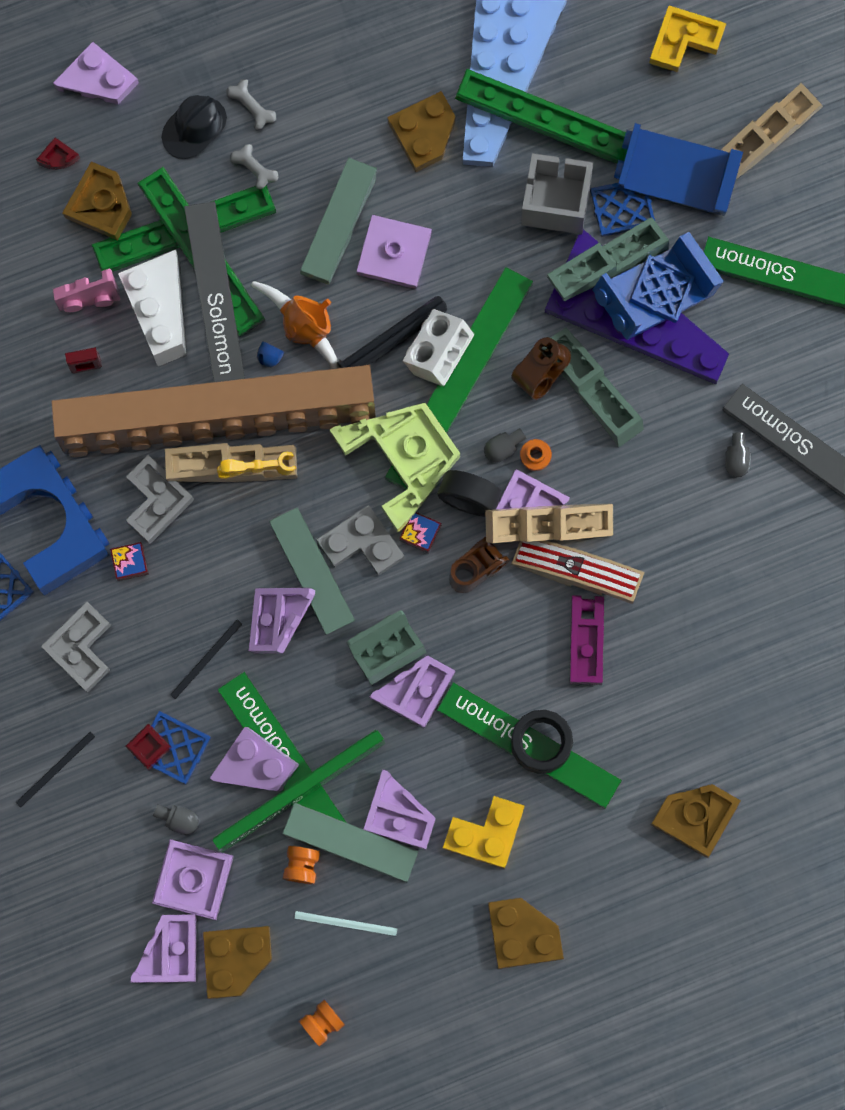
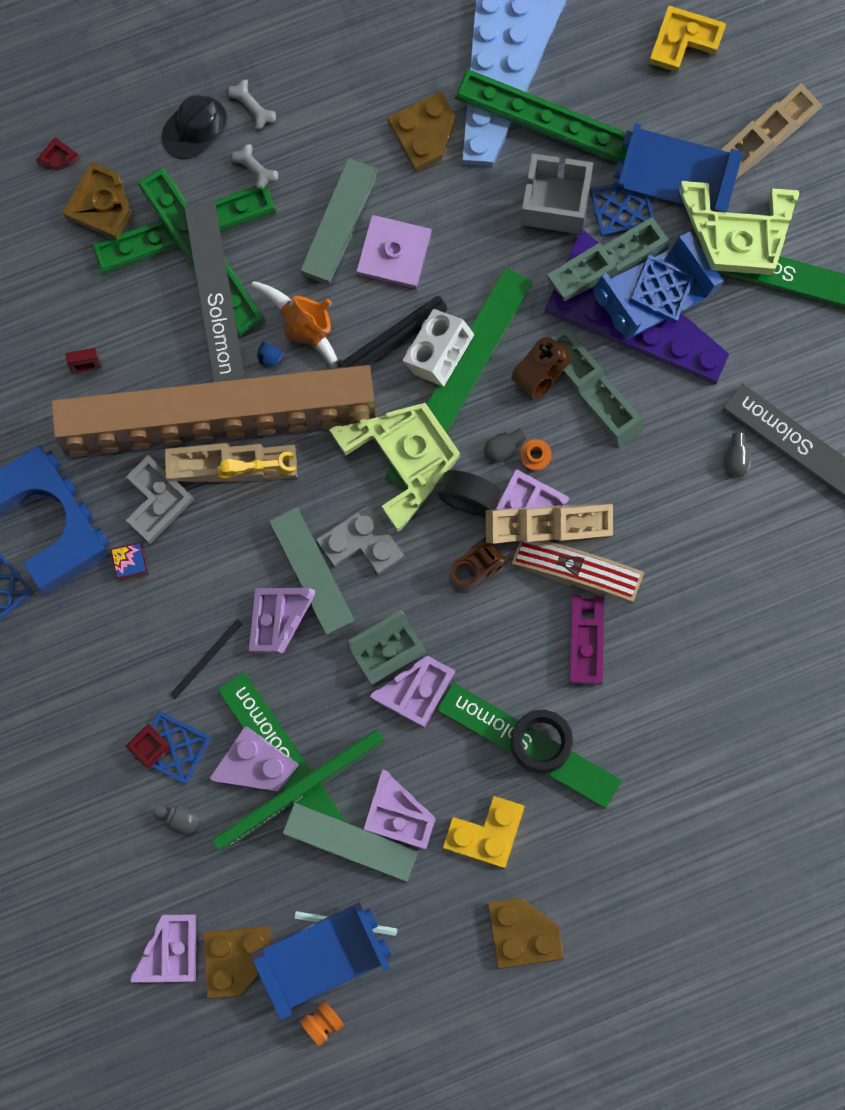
(55, 769): black piece -> none
(71, 646): light grey plate -> none
(82, 293): bright pink wing -> none
(97, 76): lavender wing -> none
(157, 303): white wedge -> none
(192, 879): lavender plate -> none
(301, 865): orange wheel -> none
(320, 958): none -> blue panel
(420, 532): tile -> none
(696, 817): pearl gold plate -> none
(739, 240): none -> yellowish green wing

